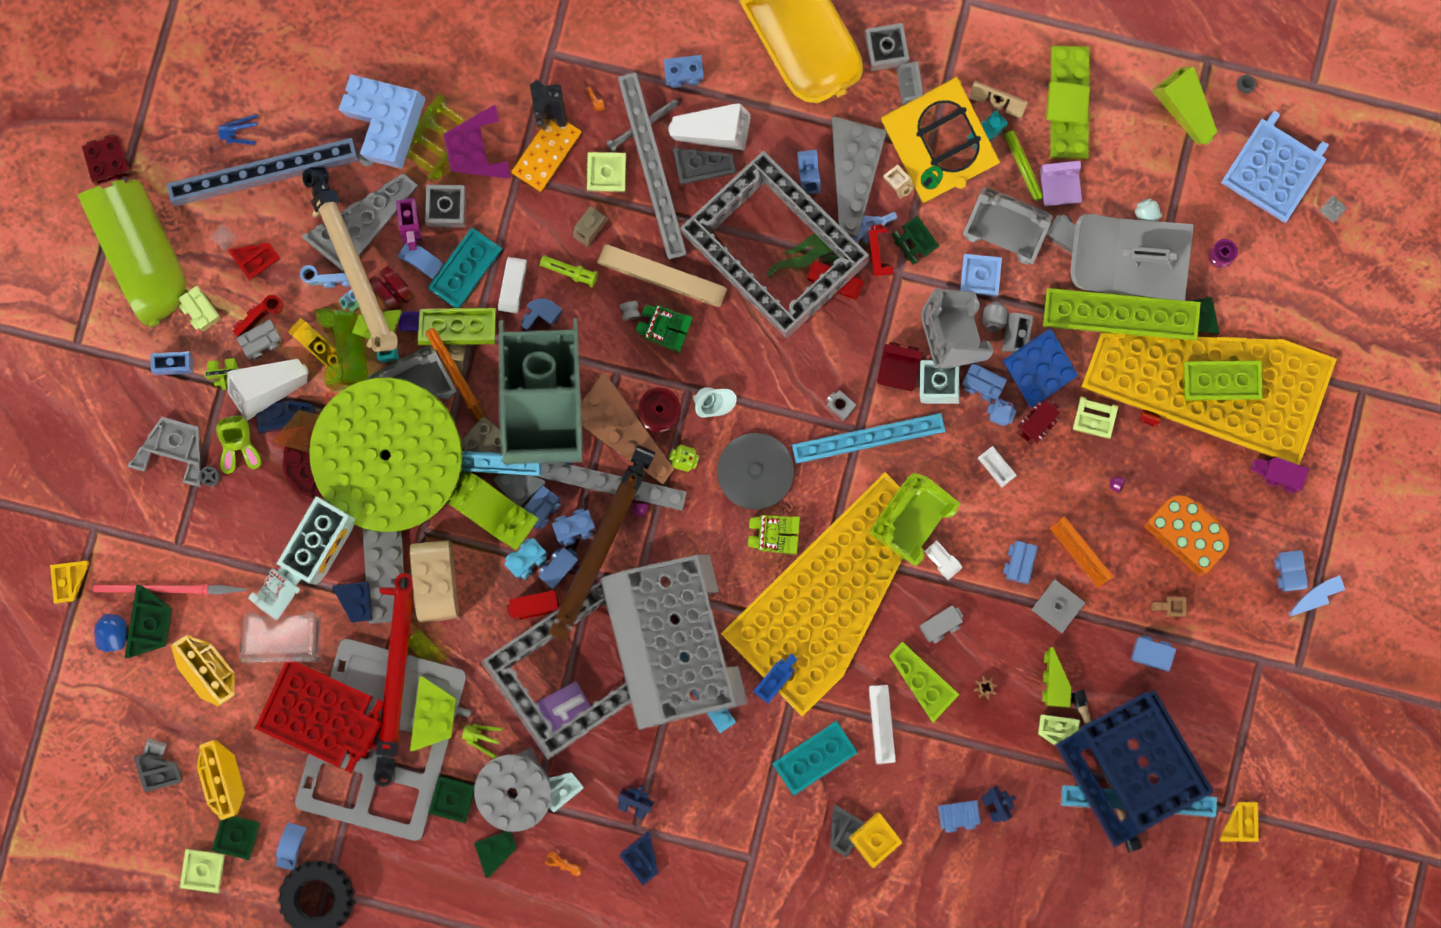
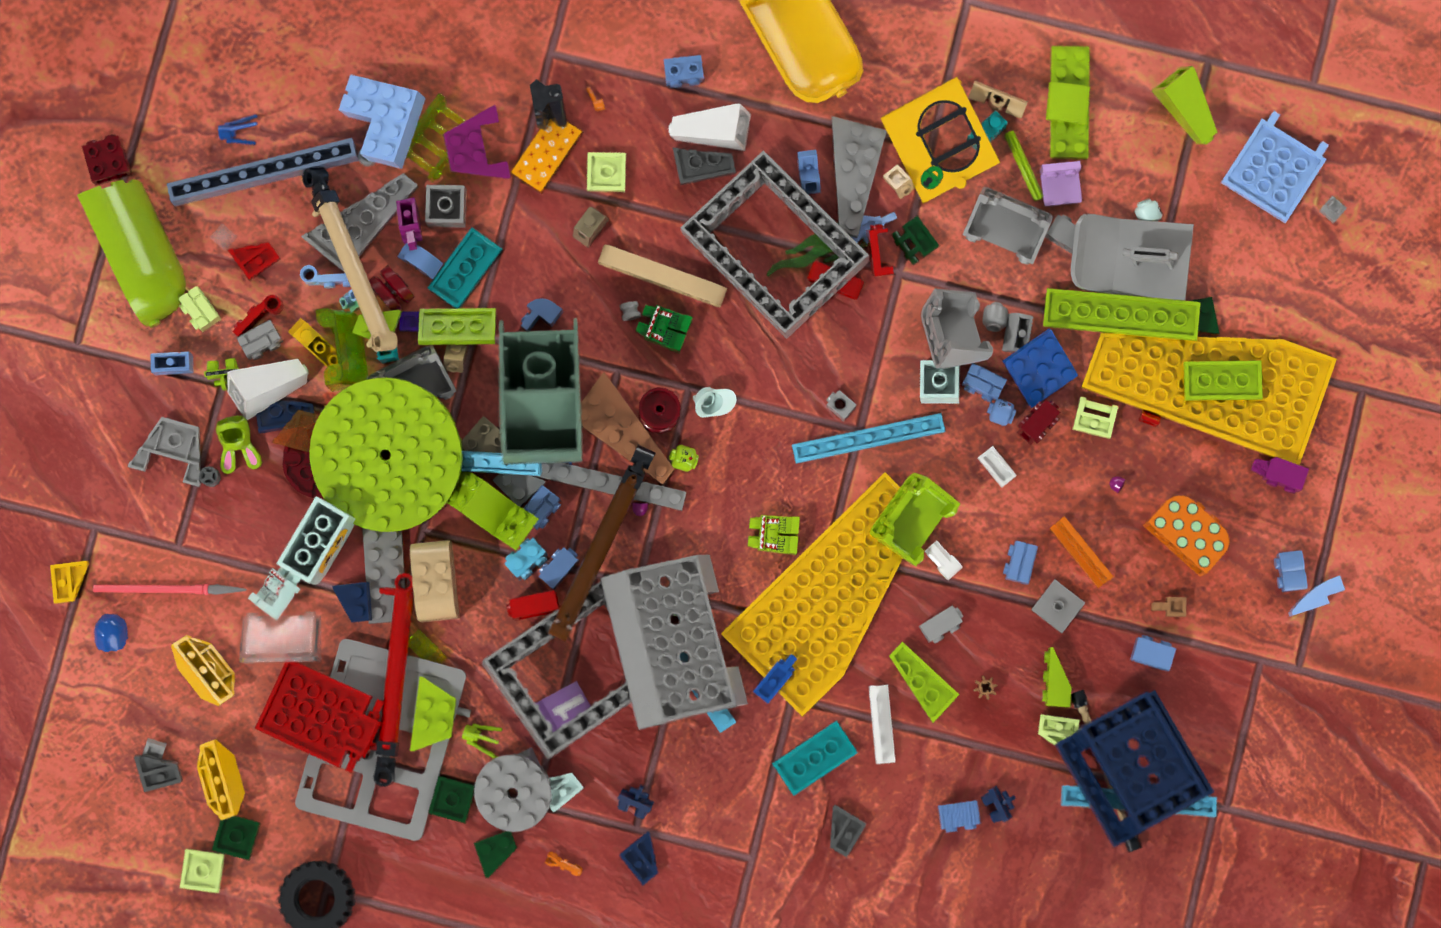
(148, 623): dark green wing -> none
(290, 845): medium blue brick -> none
(455, 374): orange axle -> none
(512, 285): white beam -> none
(574, 527): medium blue brick -> none
(578, 271): lime pin -> none
(612, 145): flat silver bar -> none
(652, 166): light grey plate -> none
(755, 471): dark grey dish -> none
(875, 840): yellow plate -> none
(886, 47): light grey brick -> none
(899, 366): dark red bracket -> none
(909, 82): light grey hinge -> none
(981, 274): light blue plate -> none
(1223, 253): magenta wheel -> none
(1242, 823): yellow wing -> none
(1246, 84): dark grey plate -> none

